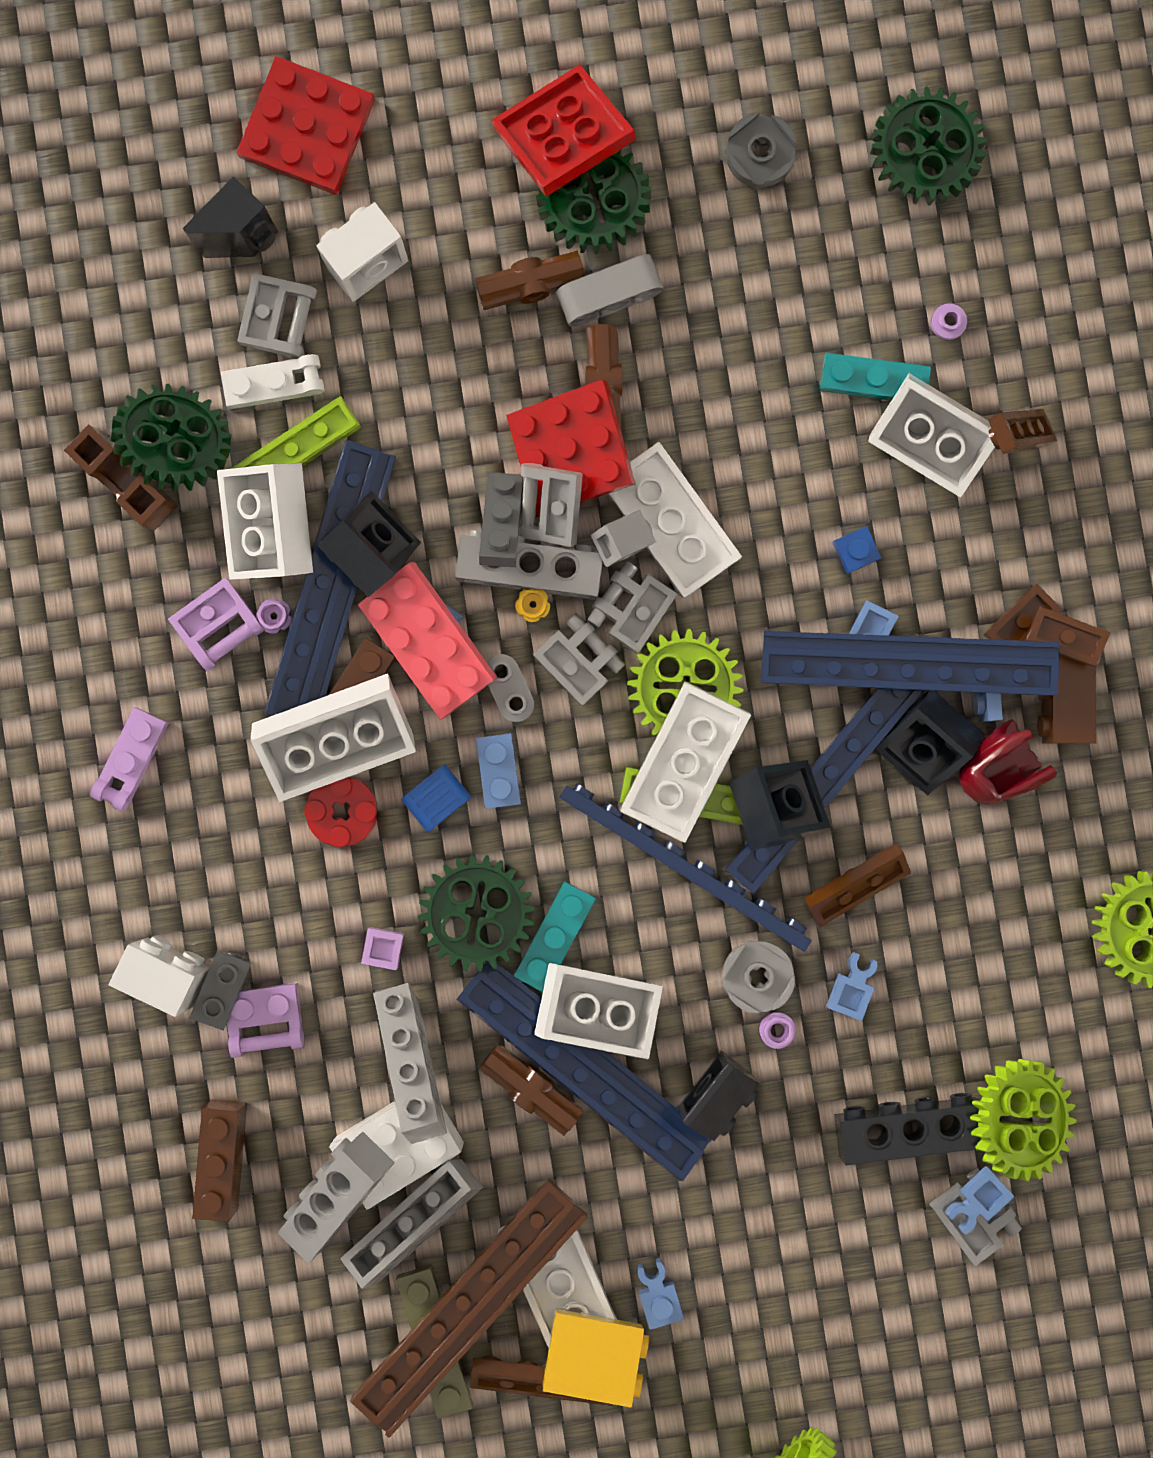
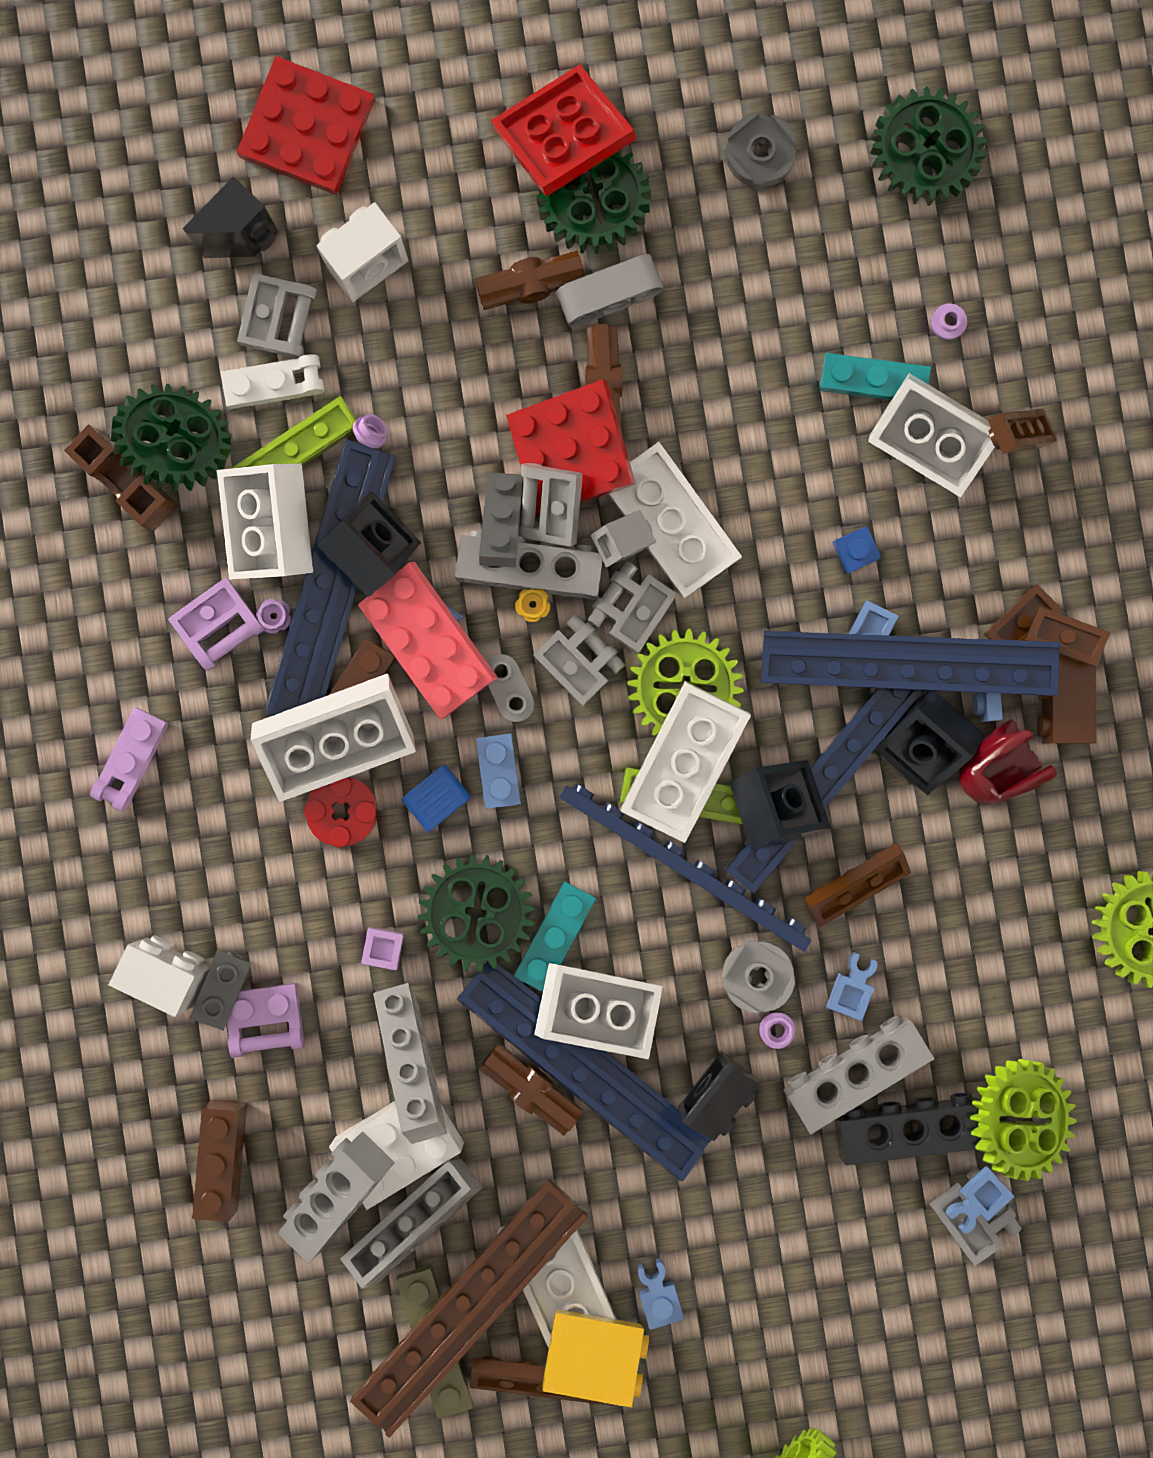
(370, 431): none -> lavender plate
(908, 1056): none -> light grey brick

